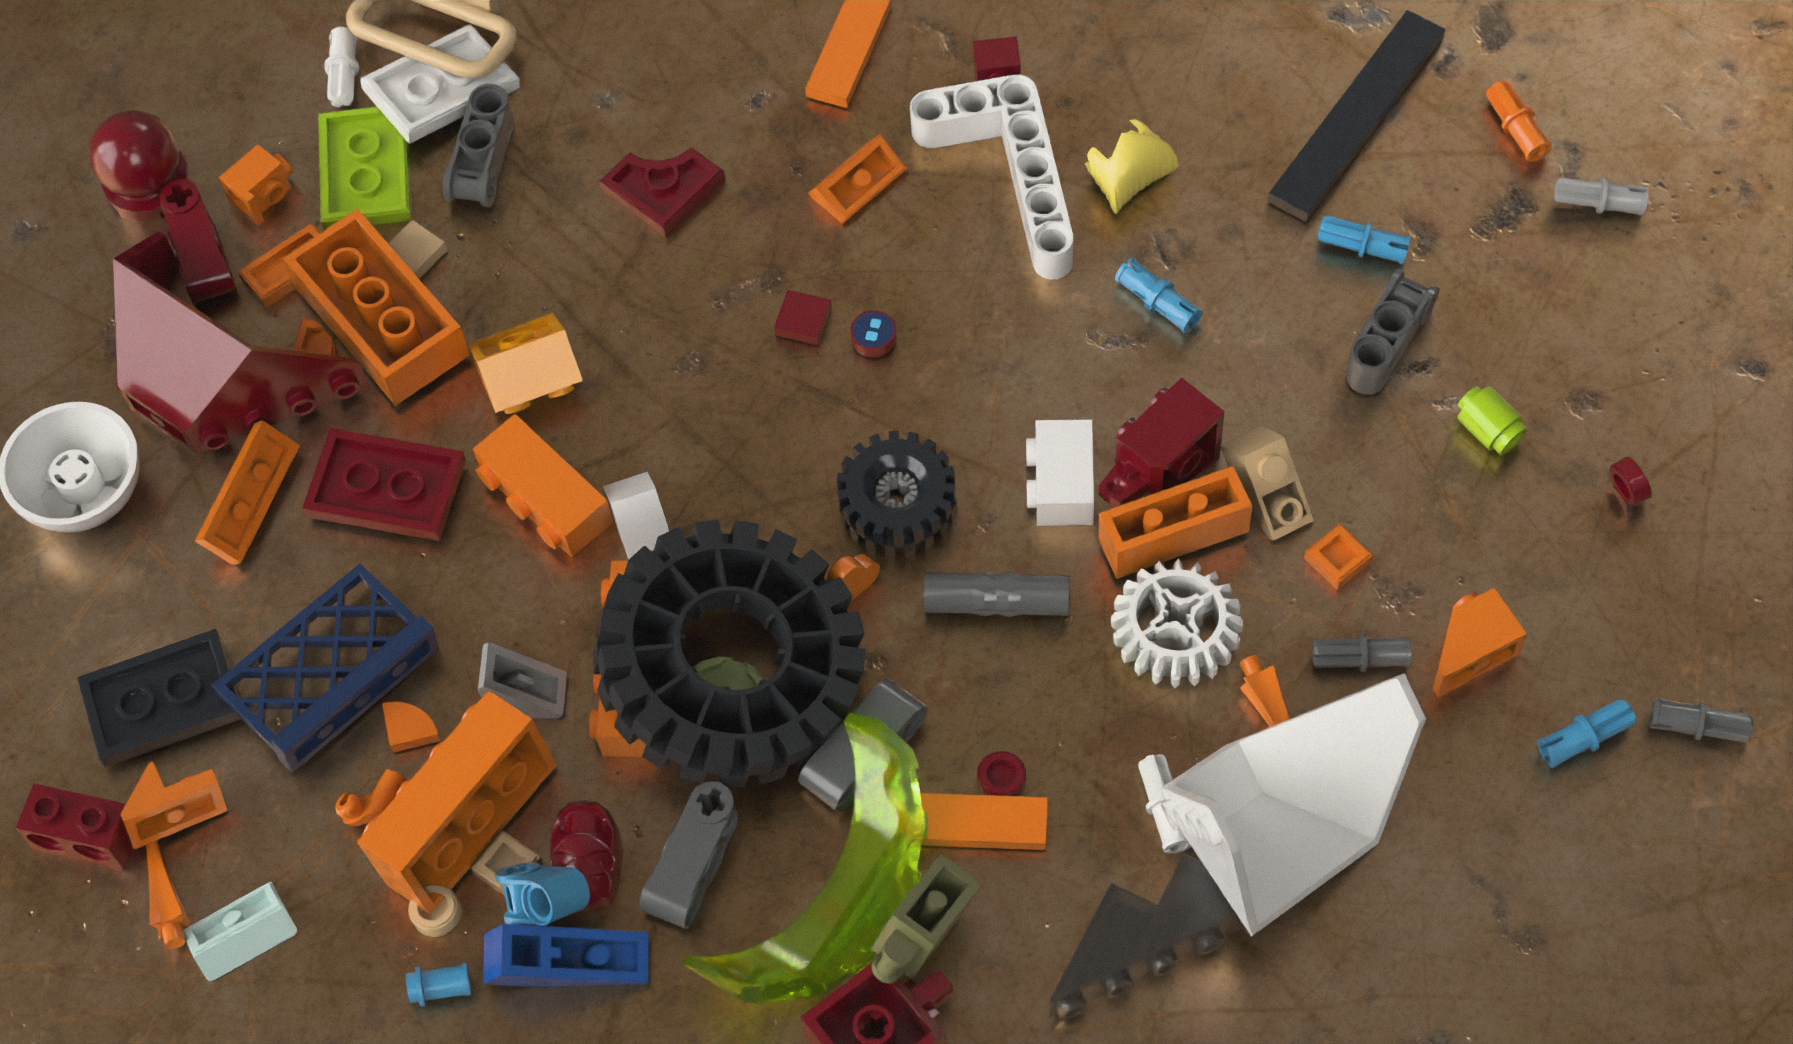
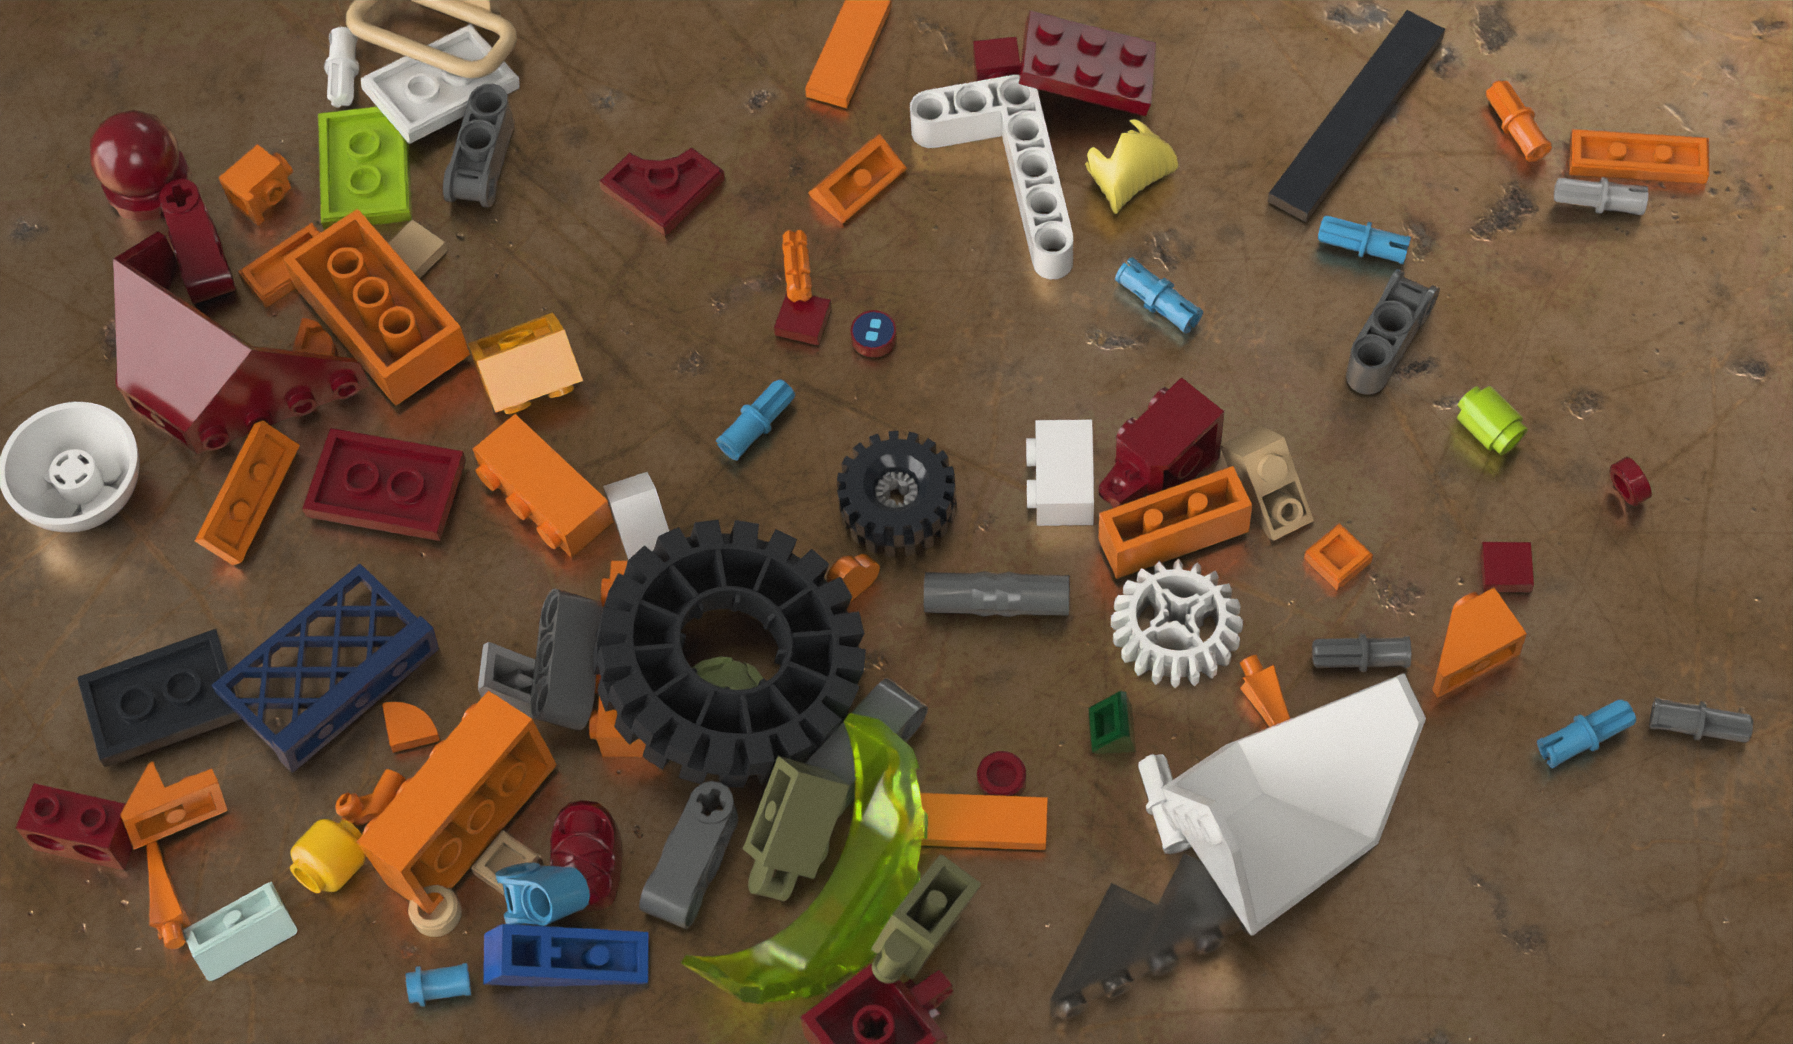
(327, 855): none -> yellow head
(564, 660): none -> dark grey beam
(755, 419): none -> dark azure axle
(793, 826): none -> olive brick
(797, 265): none -> orange axle
(1087, 63): none -> plate
(1112, 725): none -> dark green slope
(1507, 566): none -> dark red tile
(1639, 156): none -> orange tile

